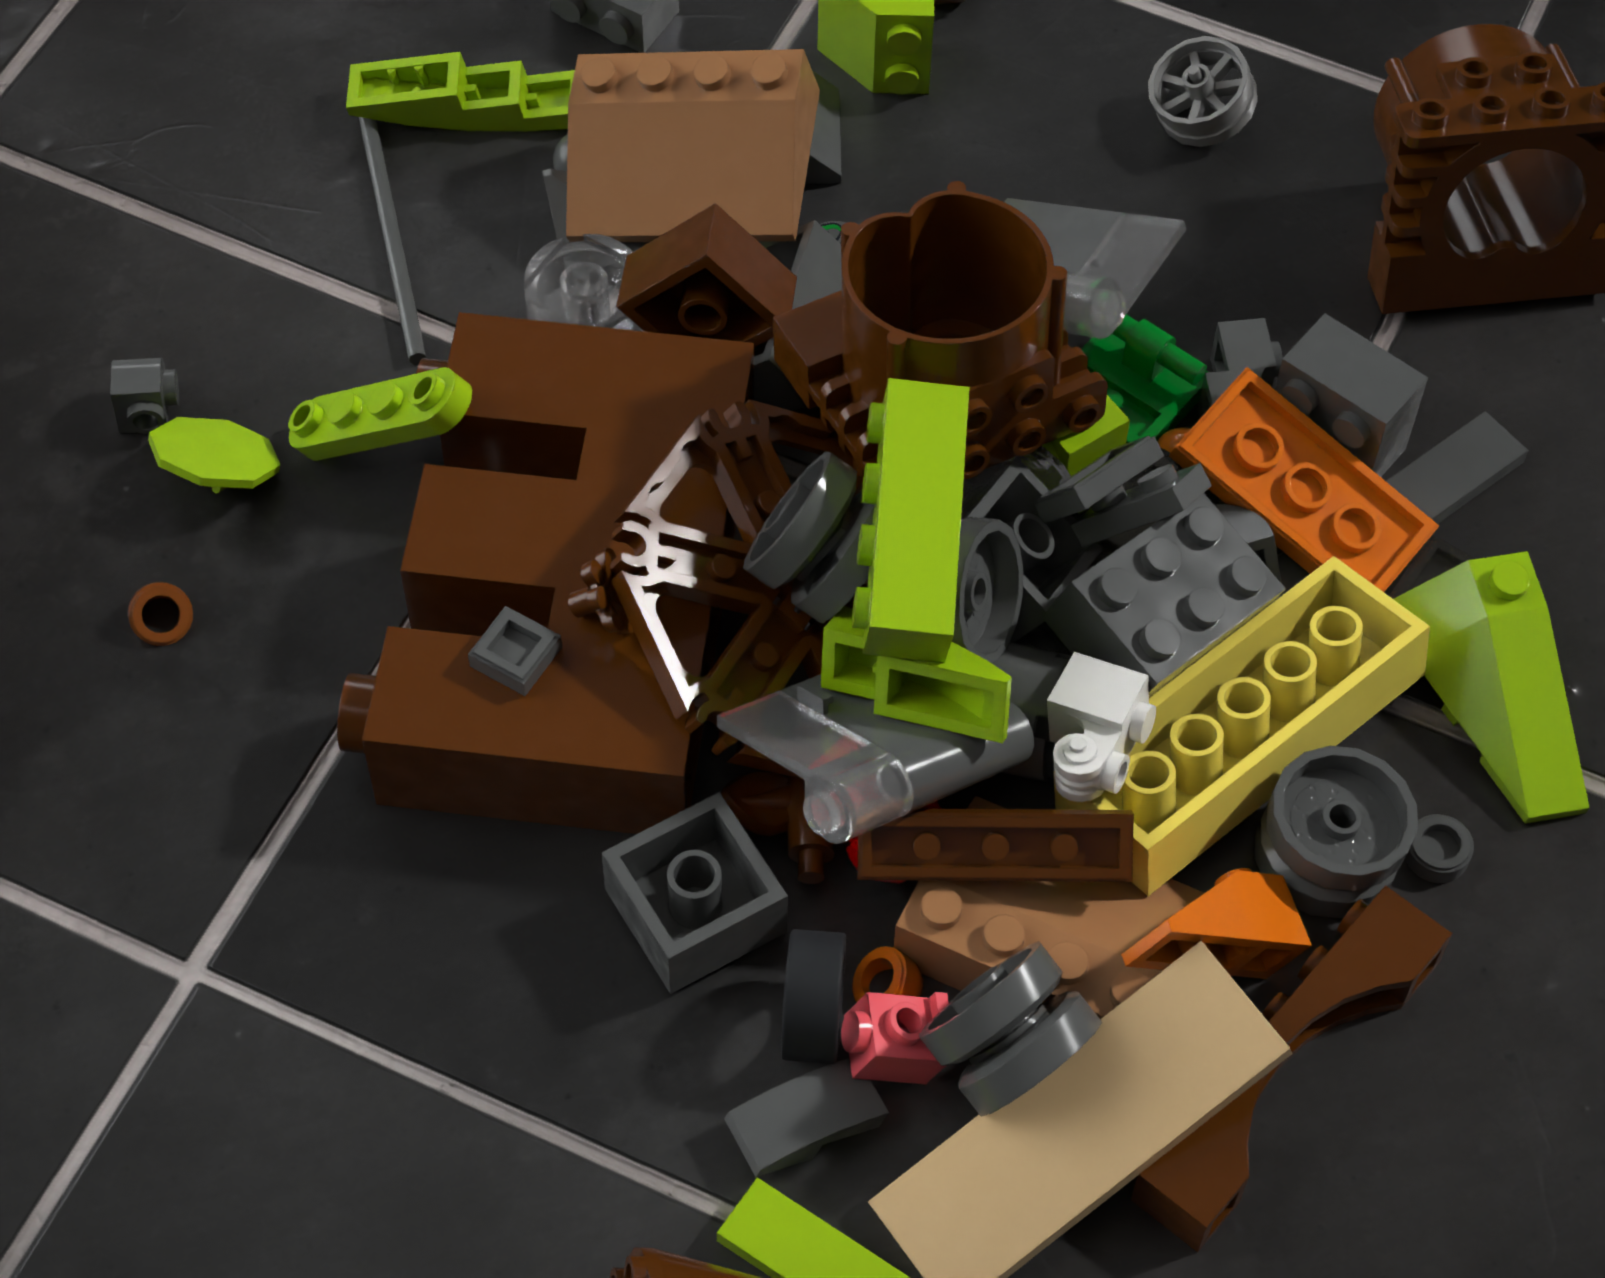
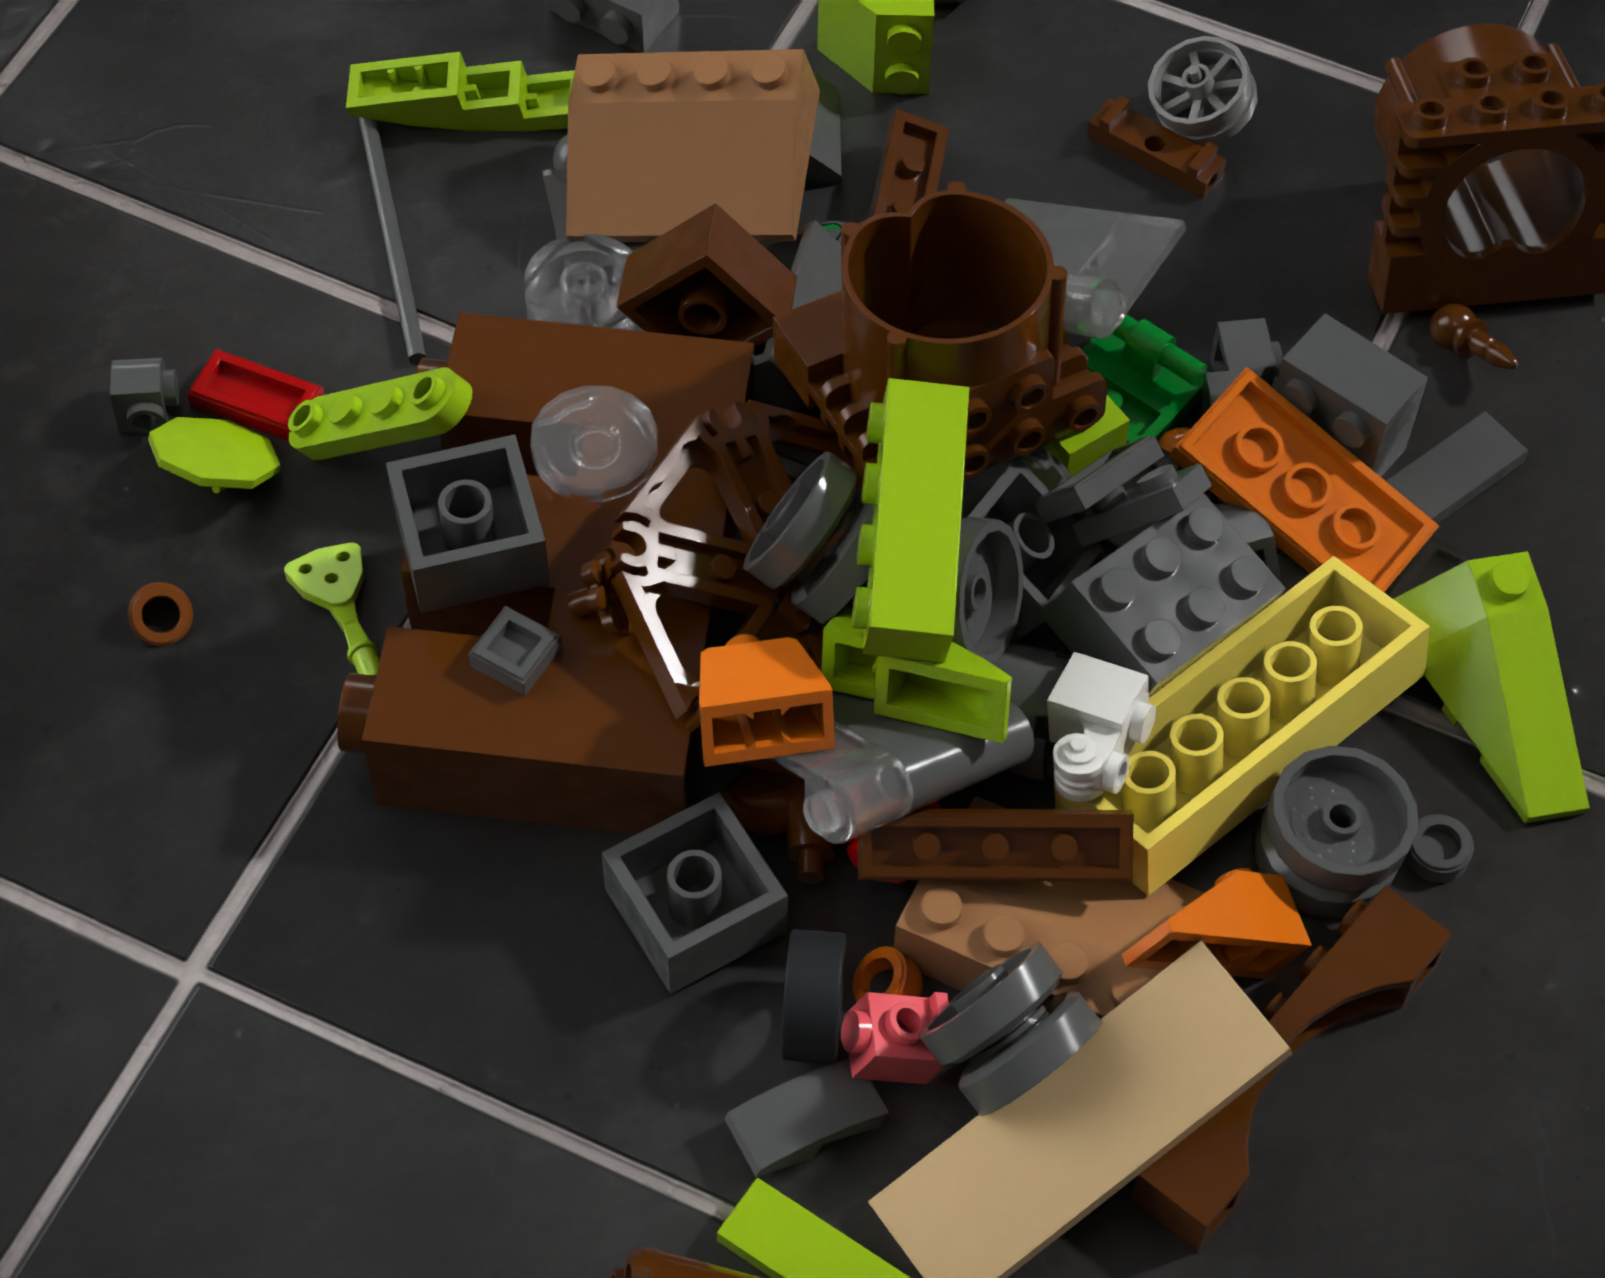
(250, 393): none -> red tile
(338, 597): none -> lime piece
(468, 523): none -> dark grey brick
(594, 443): none -> clear tile
(762, 701): none -> orange torso
(908, 163): none -> reddish brown plate
(1156, 147): none -> reddish brown piece
(1459, 330): none -> reddish brown bar

